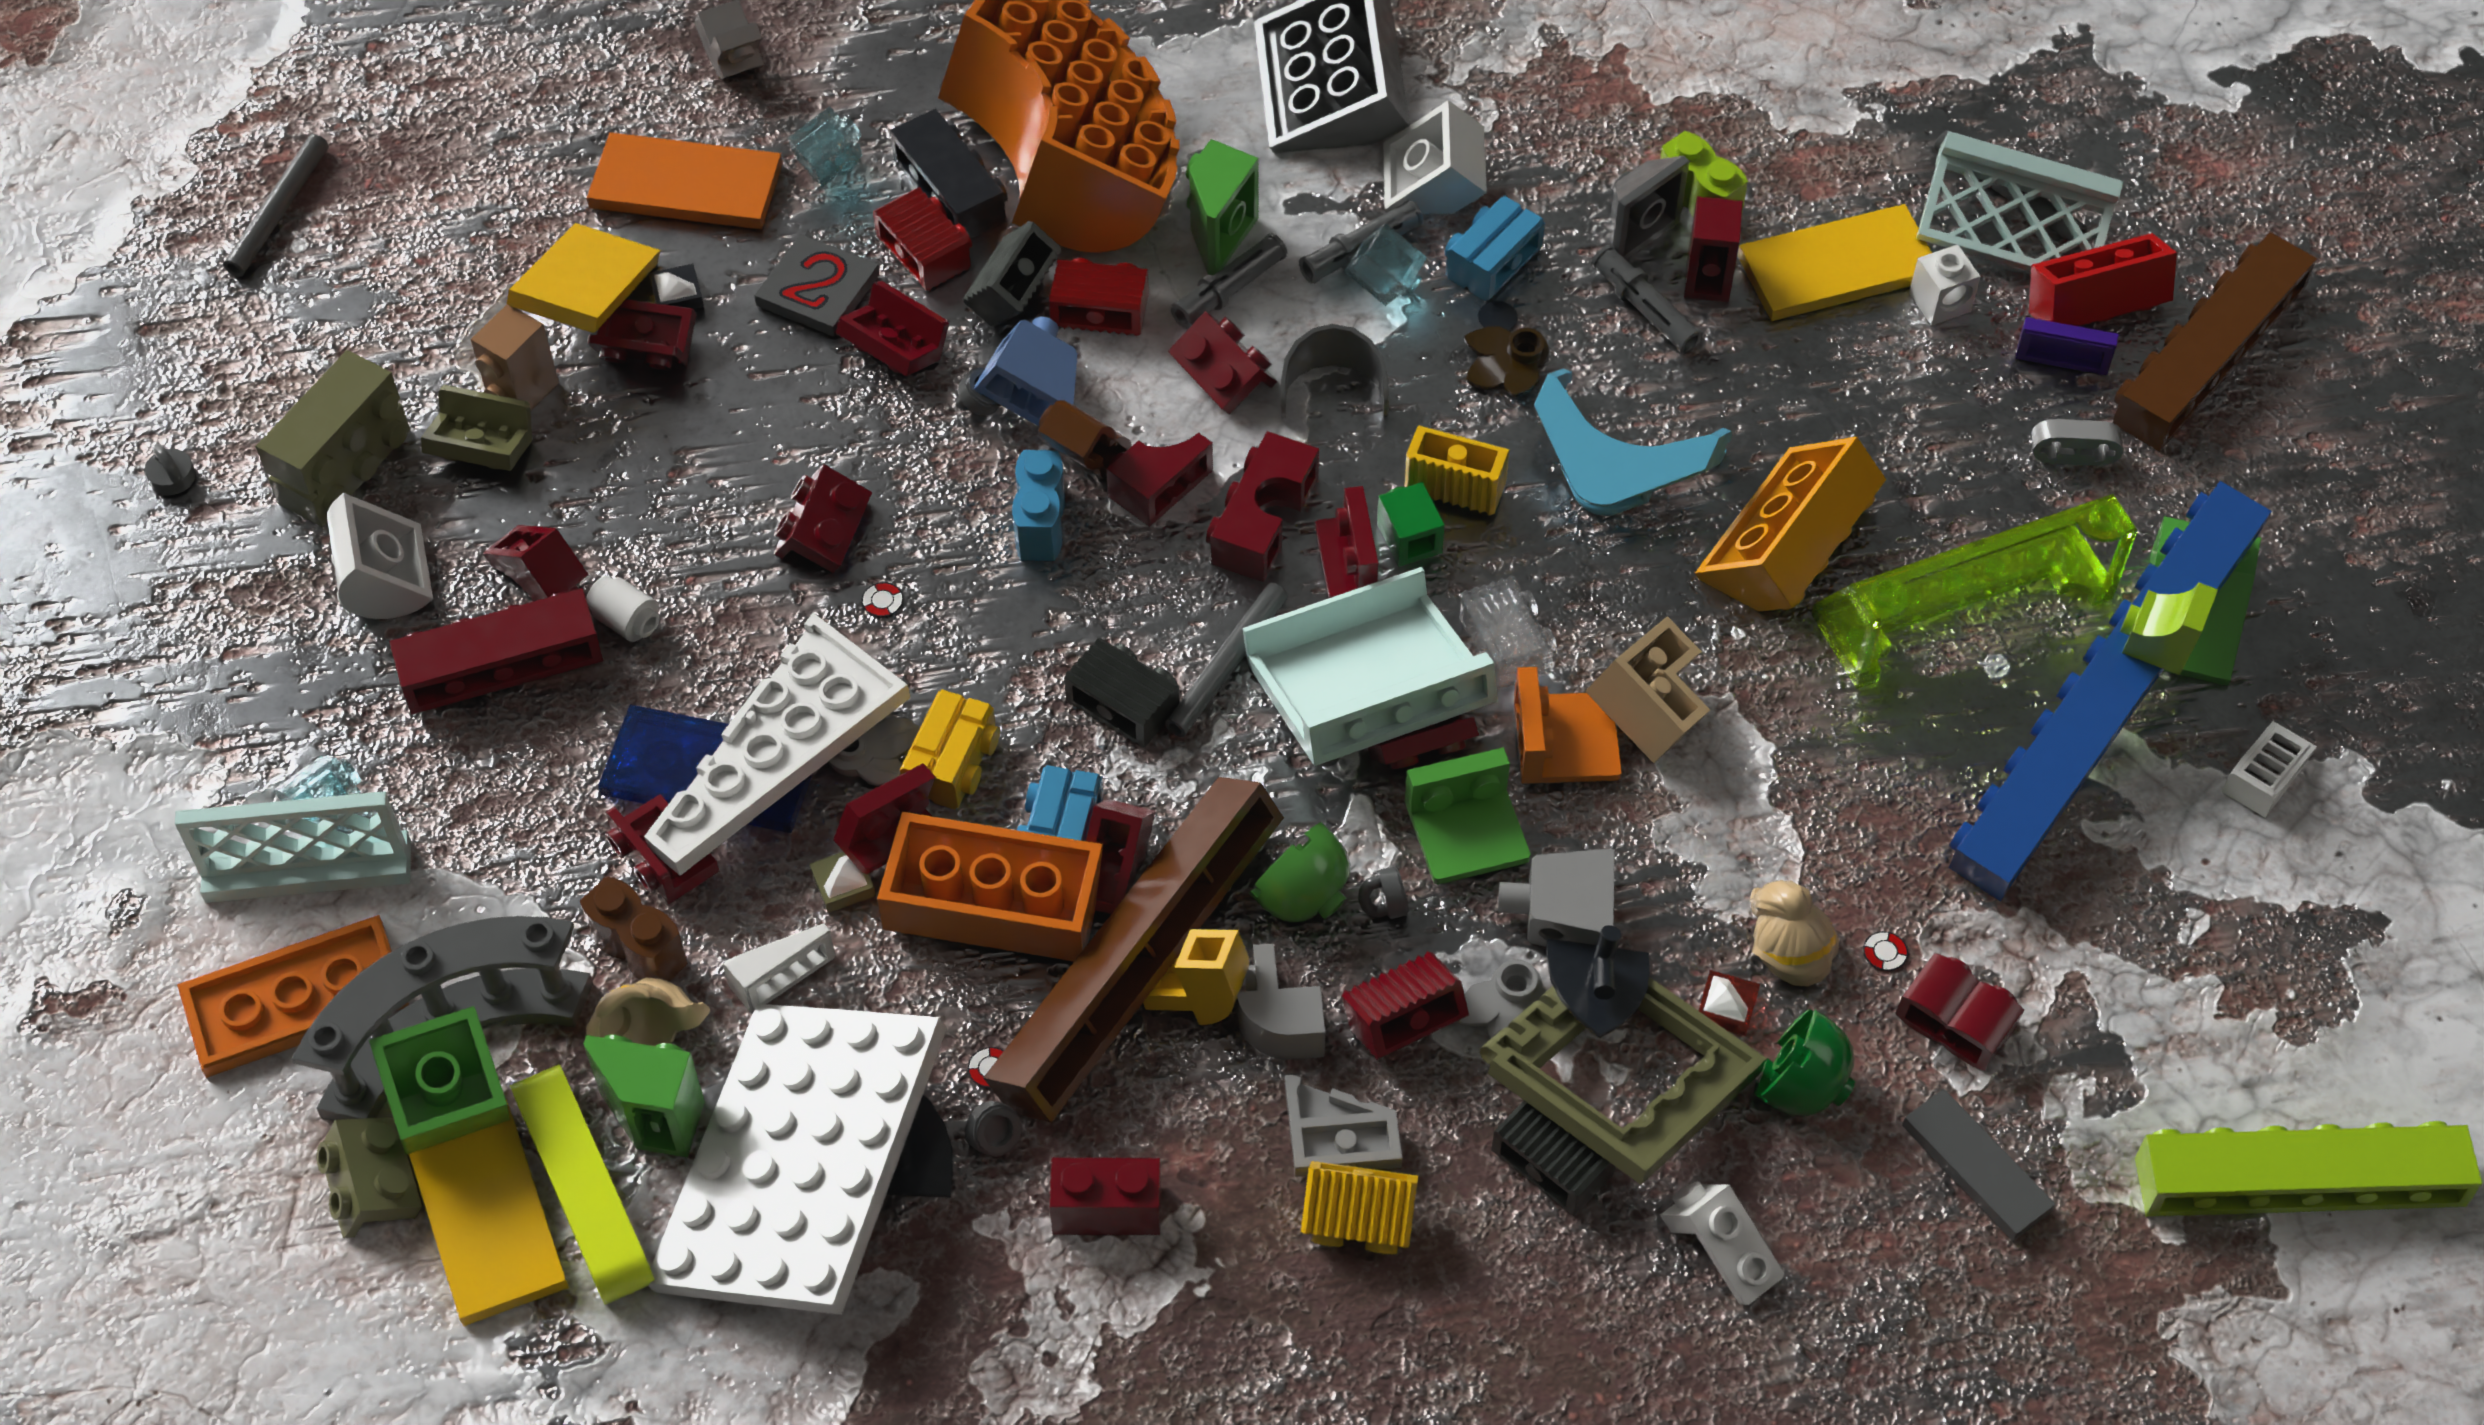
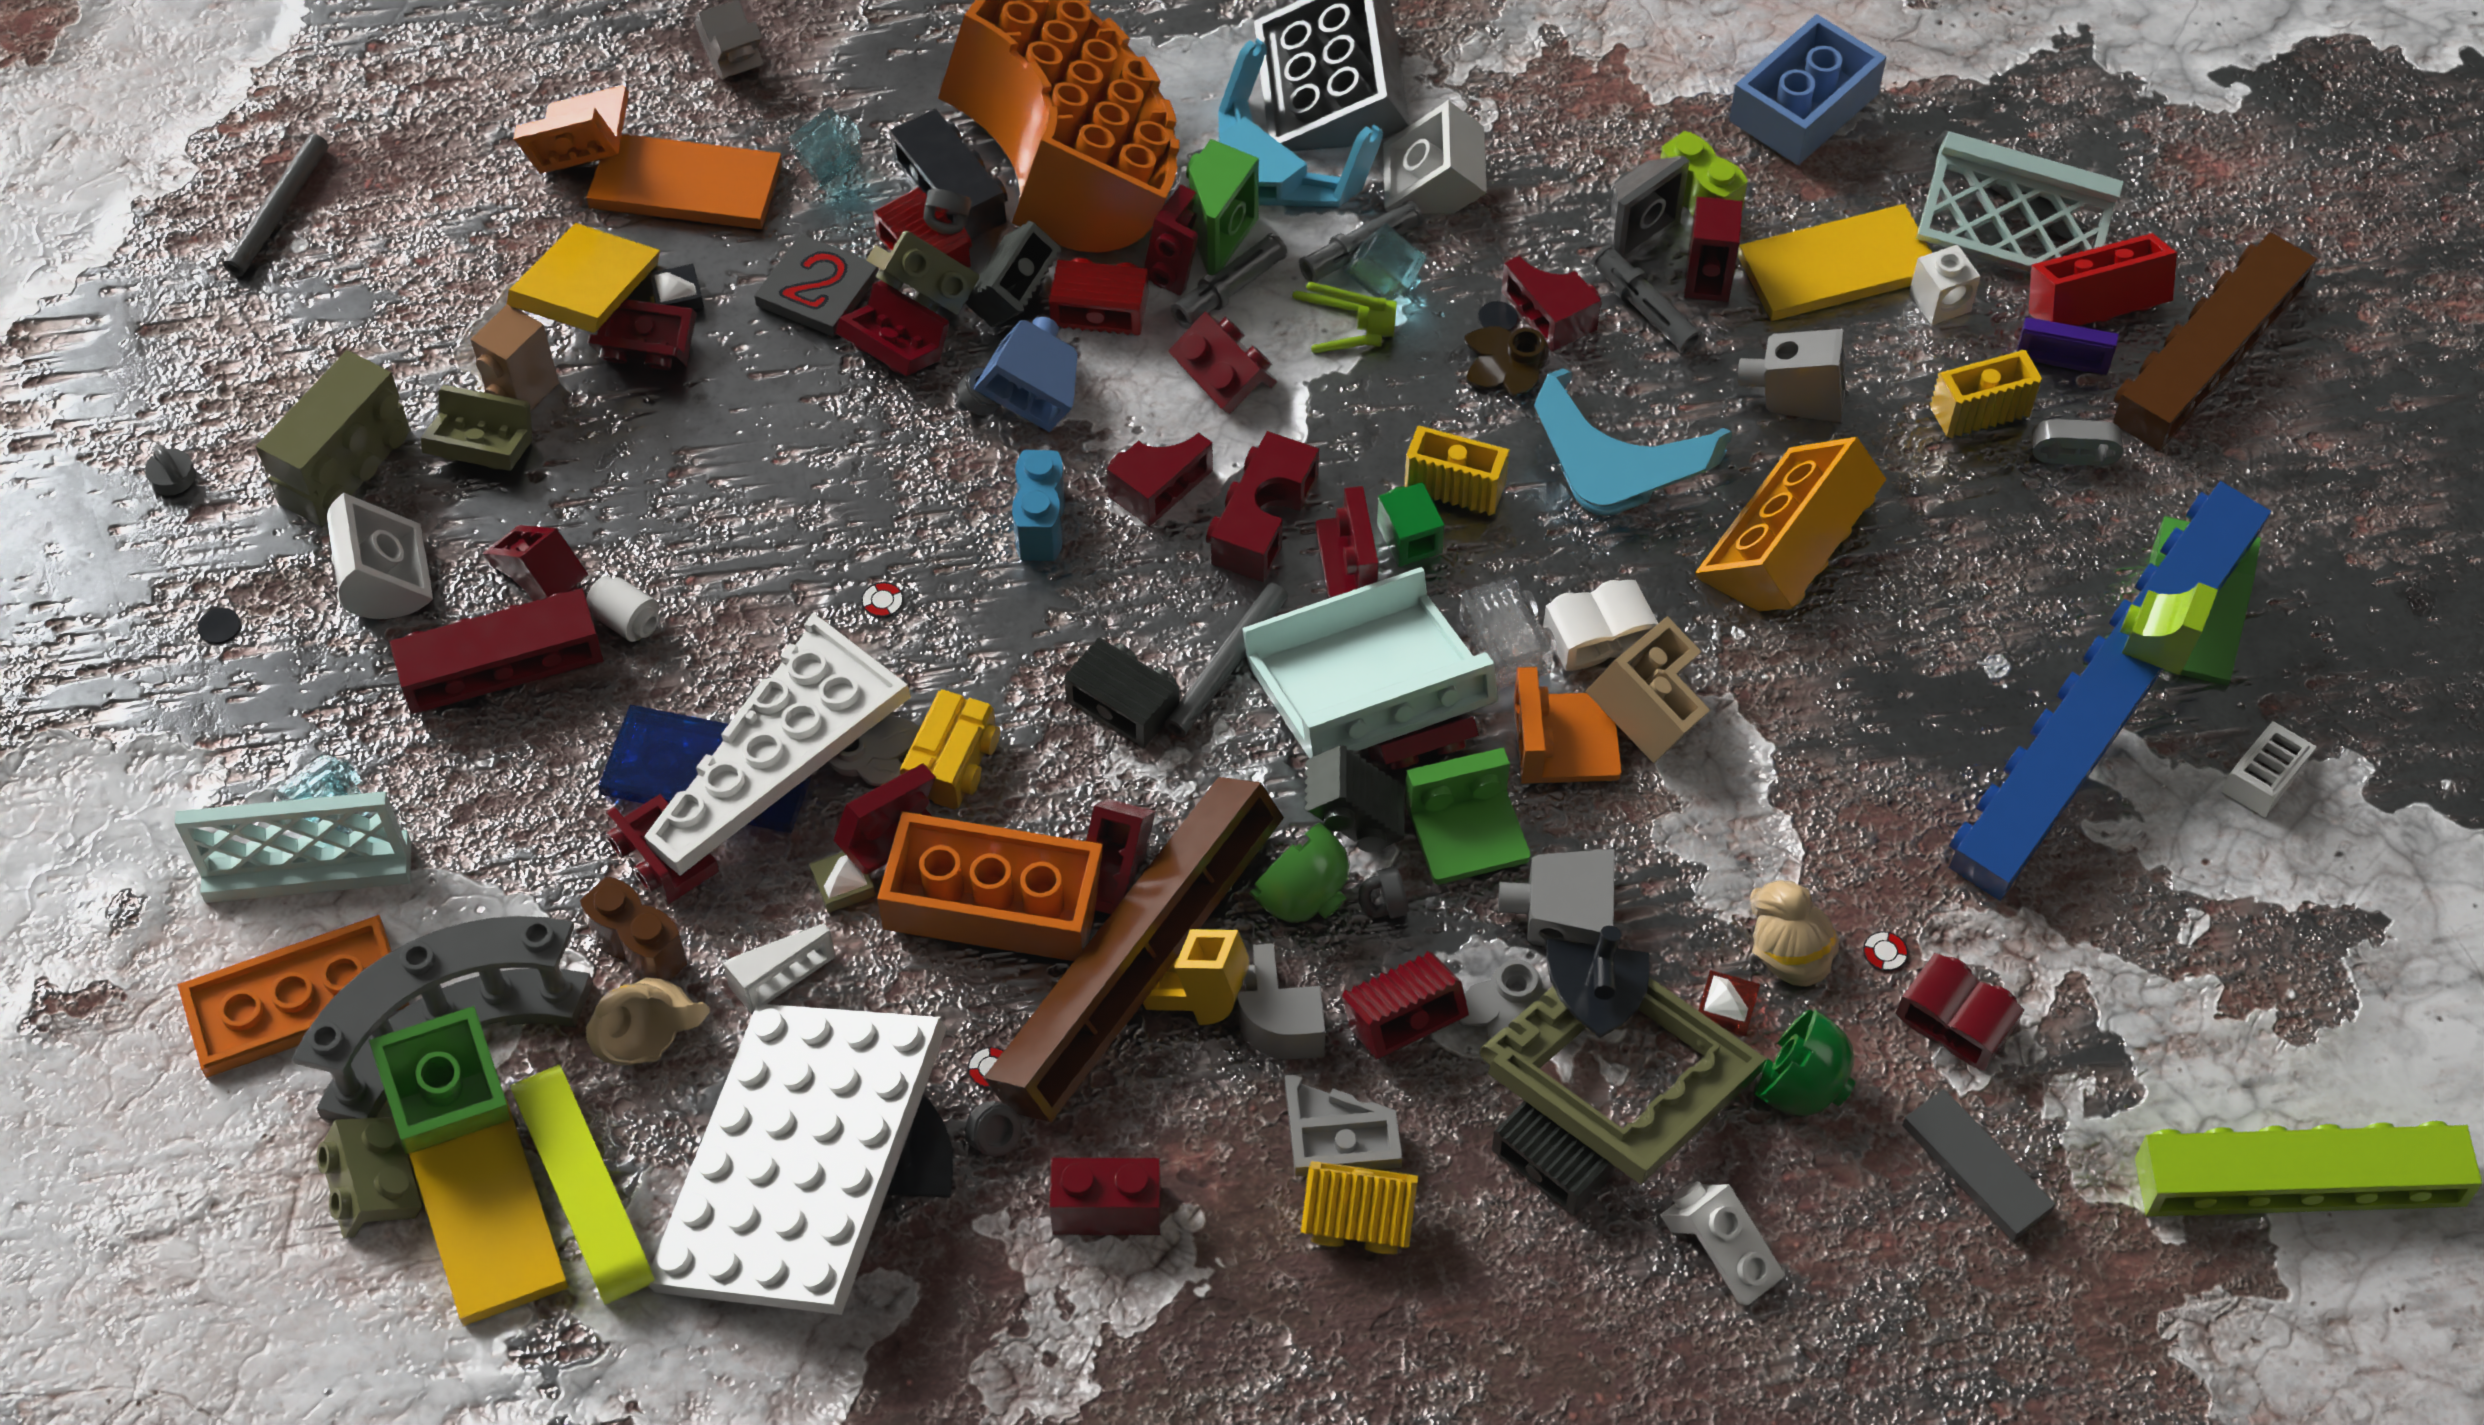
(218, 625): none -> black sticker
(575, 130): none -> orange bracket
(648, 1091): bright green slope -> none
(823, 518): dark red bracket -> none
(927, 270): none -> olive bracket
(948, 203): none -> dark grey tile
(1062, 802): dark azure brick -> none
(1081, 437): reddish brown brick -> none
(1173, 242): none -> dark red bracket
(1281, 172): none -> medium azure piece
(1335, 347): dark grey piece -> none
(1355, 799): none -> pearl dark grey brick
(1374, 316): none -> lime plant
(1494, 247): dark azure brick -> none
(1552, 303): none -> dark red arch
(1598, 623): none -> white brick
(1801, 374): none -> light grey torso
(1807, 89): none -> medium blue brick
(1985, 393): none -> yellow brick
(2049, 547): clear neon green windscreen -> none

